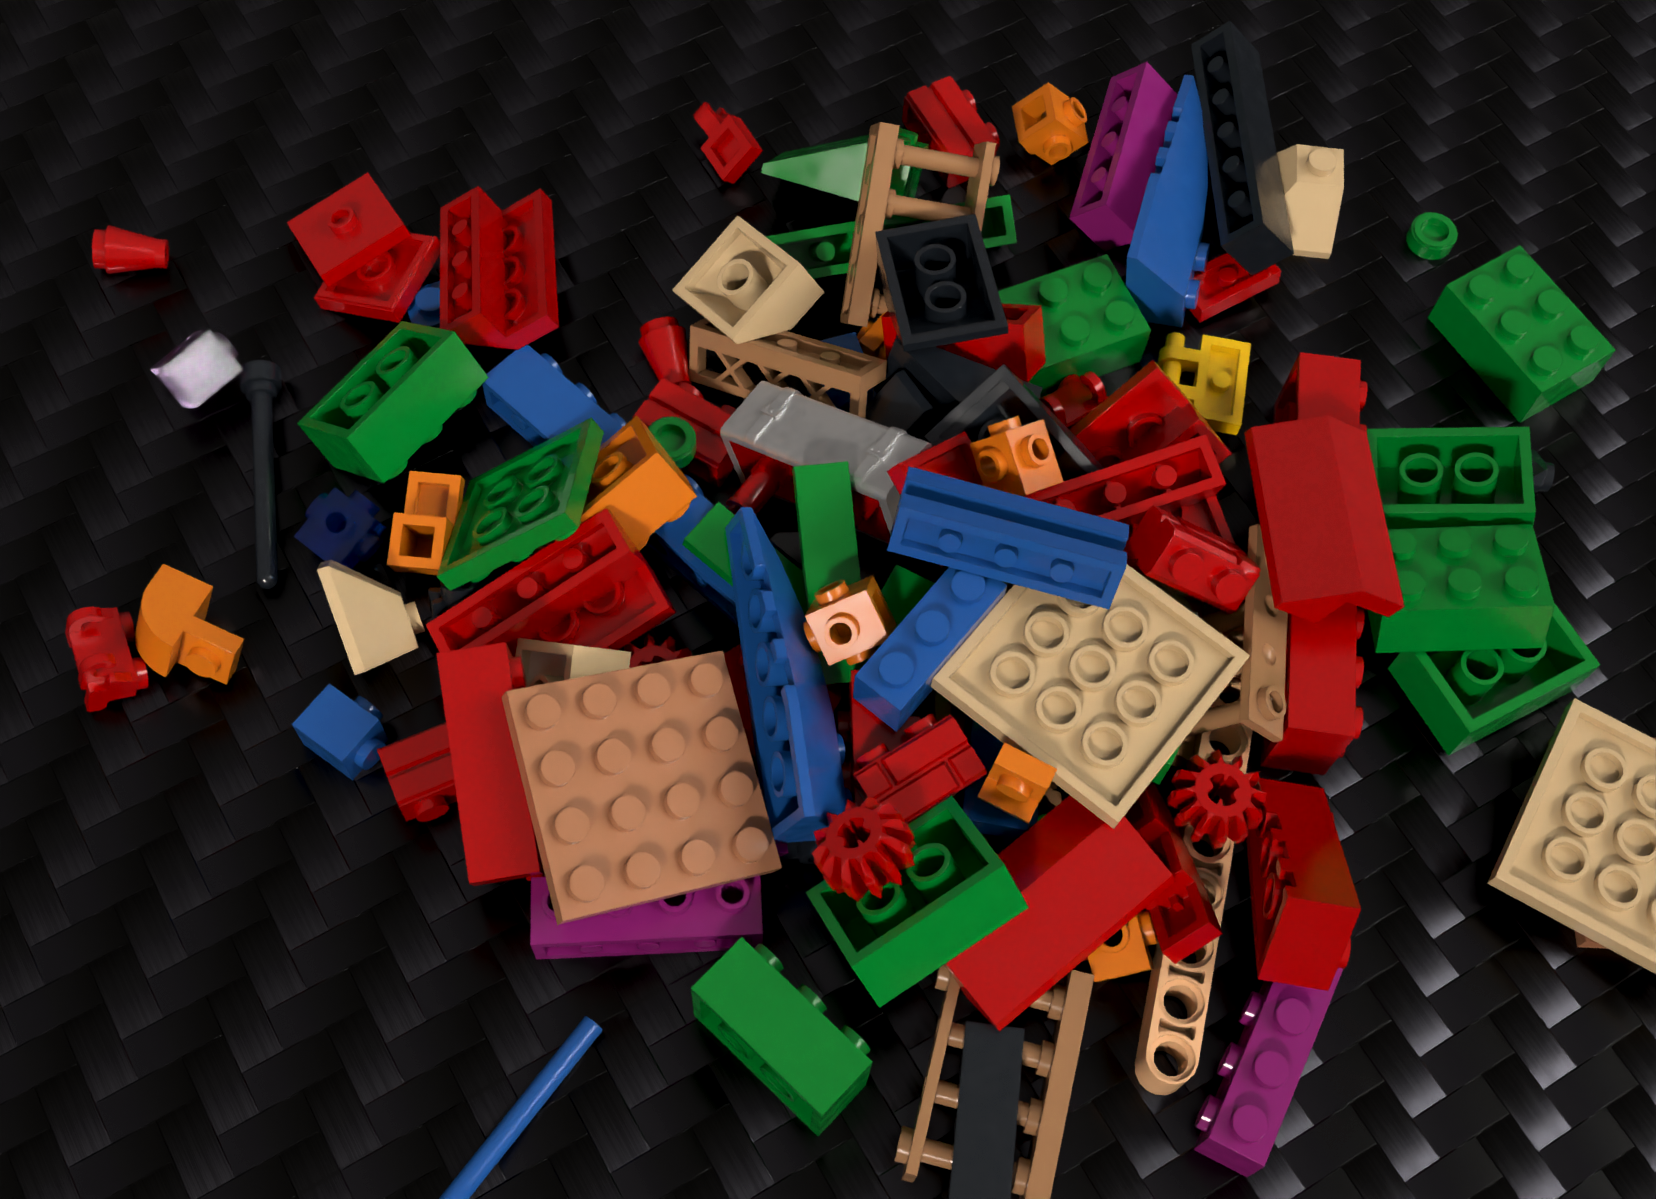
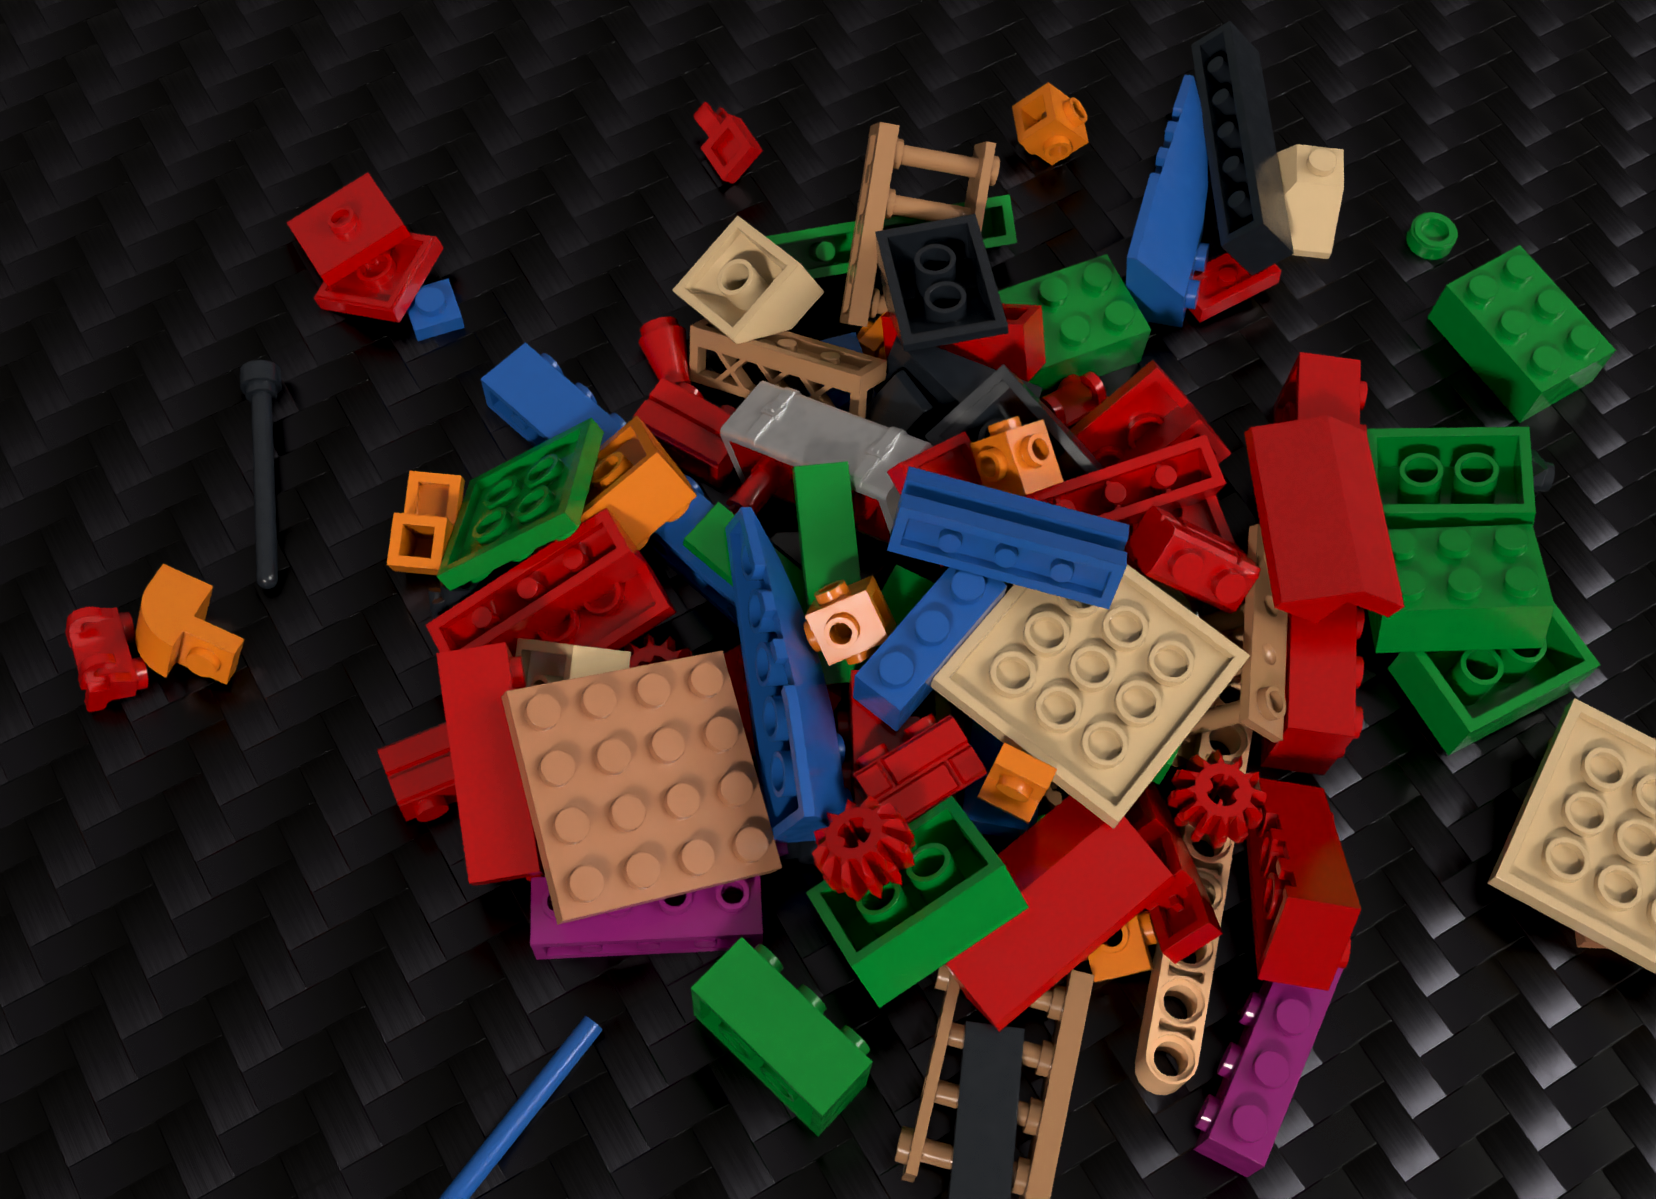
(127, 251): red cone -> none
(198, 367): clear purple brick -> none
(327, 519): clear blue brick -> none
(342, 731): blue brick -> none
(369, 617): tan slope -> none
(394, 401): green brick -> none
(498, 270): red slope -> none
(676, 438): green tile -> none
(840, 166): green slope -> none
(947, 121): red brick -> none
(1122, 156): magenta brick -> none
(1219, 377): yellow plate -> none

